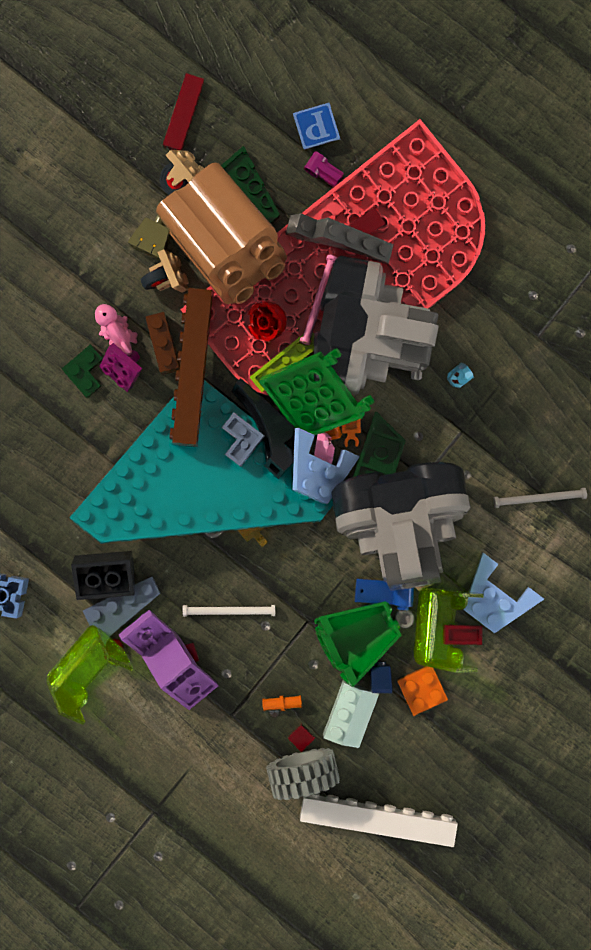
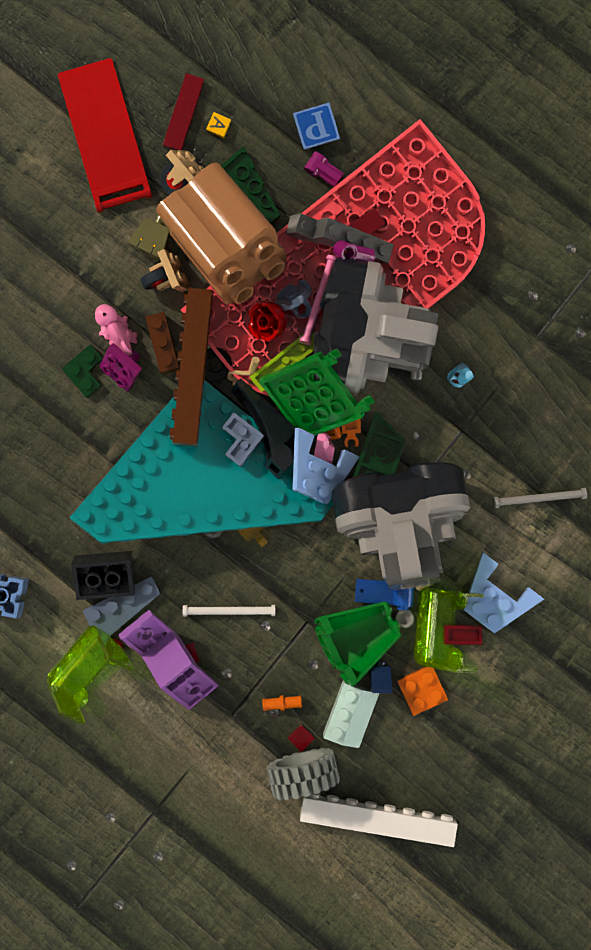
(104, 133): none -> red flag
(218, 125): none -> yellow tile
(222, 373): none -> black tyre
(252, 369): none -> tan piece
(293, 296): none -> sand blue tile
(354, 251): none -> magenta piece

